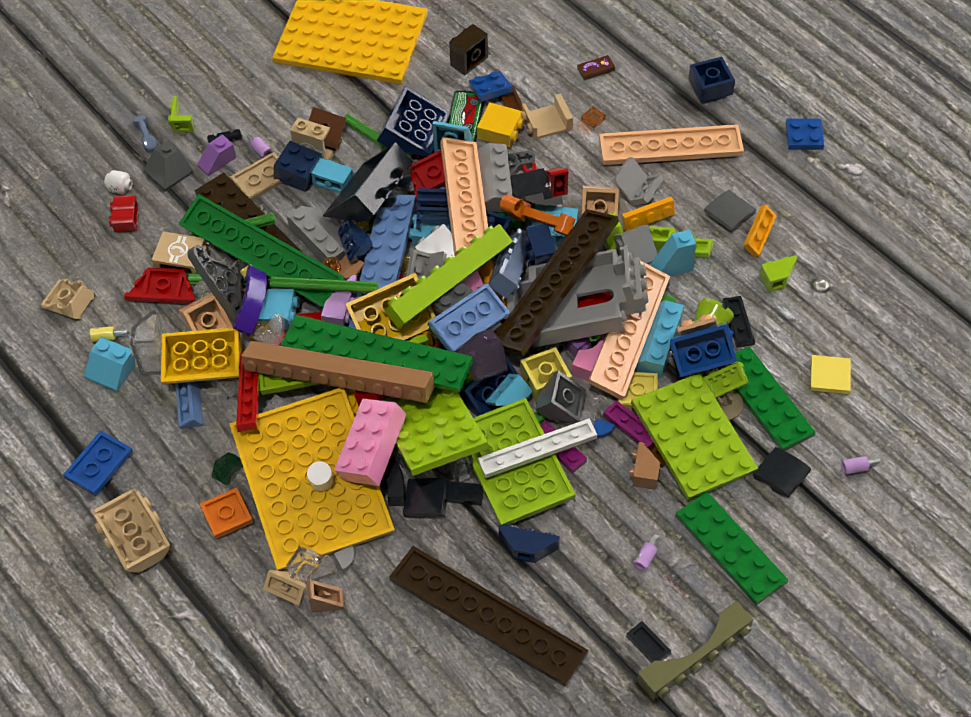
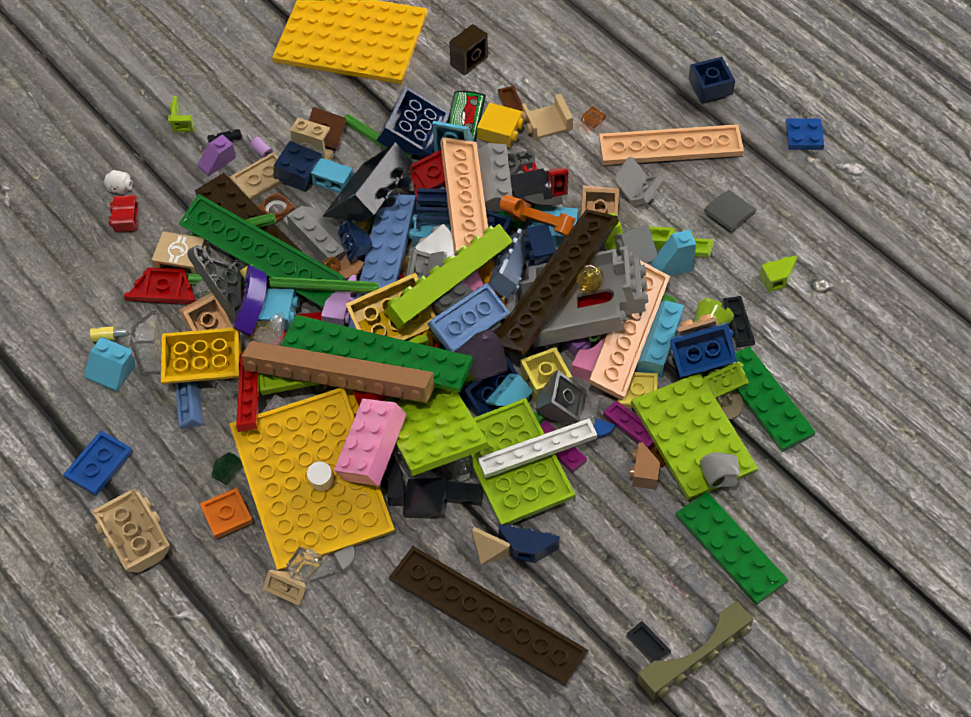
(68, 298): tan slope -> none
(149, 142): sand blue bar -> none
(167, 166): dark grey slope -> none
(276, 199): none -> dark orange piece
(324, 597): medium nougat slope -> none
(489, 547): none -> tan slope
(490, 86): blue plate -> none
(590, 278): none -> clear yellow head
(596, 67): reddish brown tile -> none
(646, 554): lavender piece -> none
(648, 214): light orange plate -> none
(720, 469): none -> light grey piece
(759, 230): light orange plate -> none
(782, 472): black slope -> none
(830, 374): light yellow tile -> none
(858, 464): lavender piece -> none

